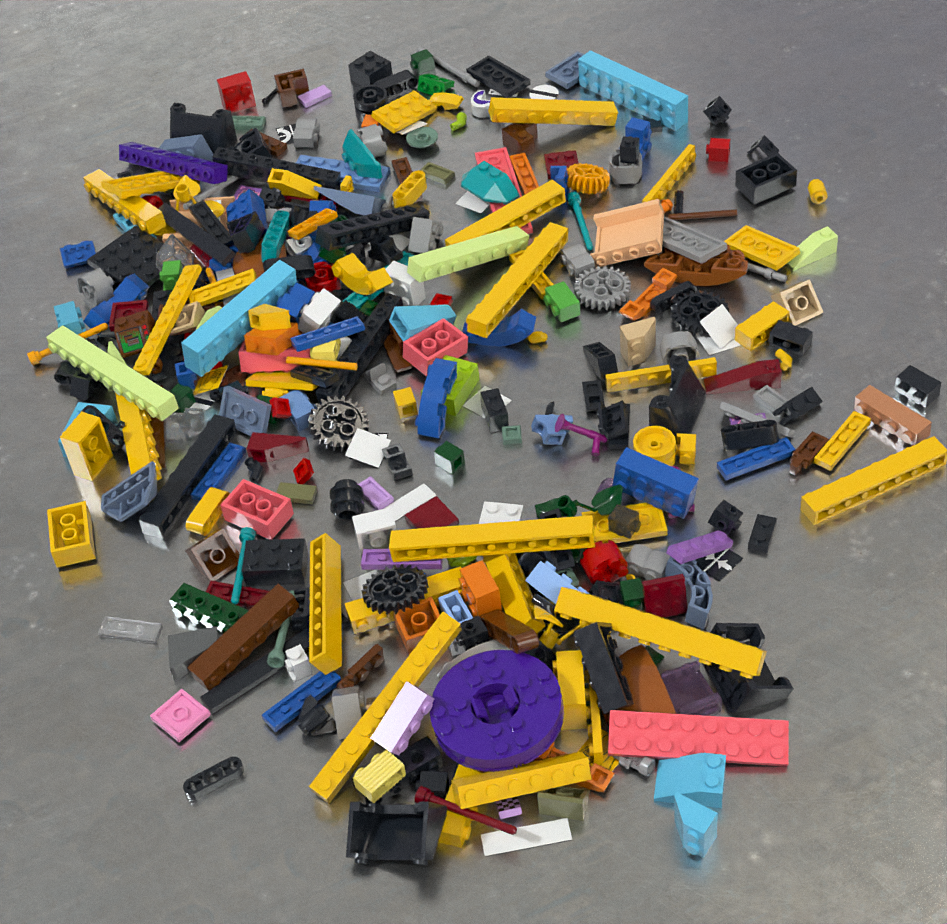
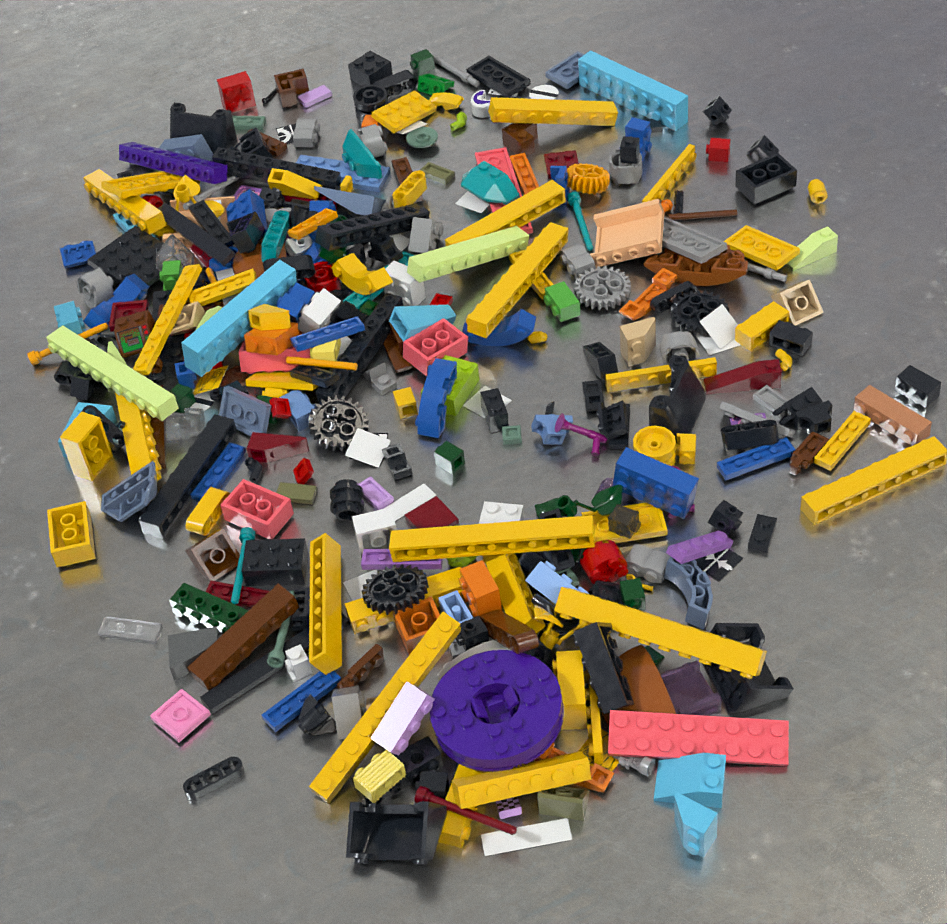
(665, 596): dark red plate -> none
(814, 418): none -> black brick

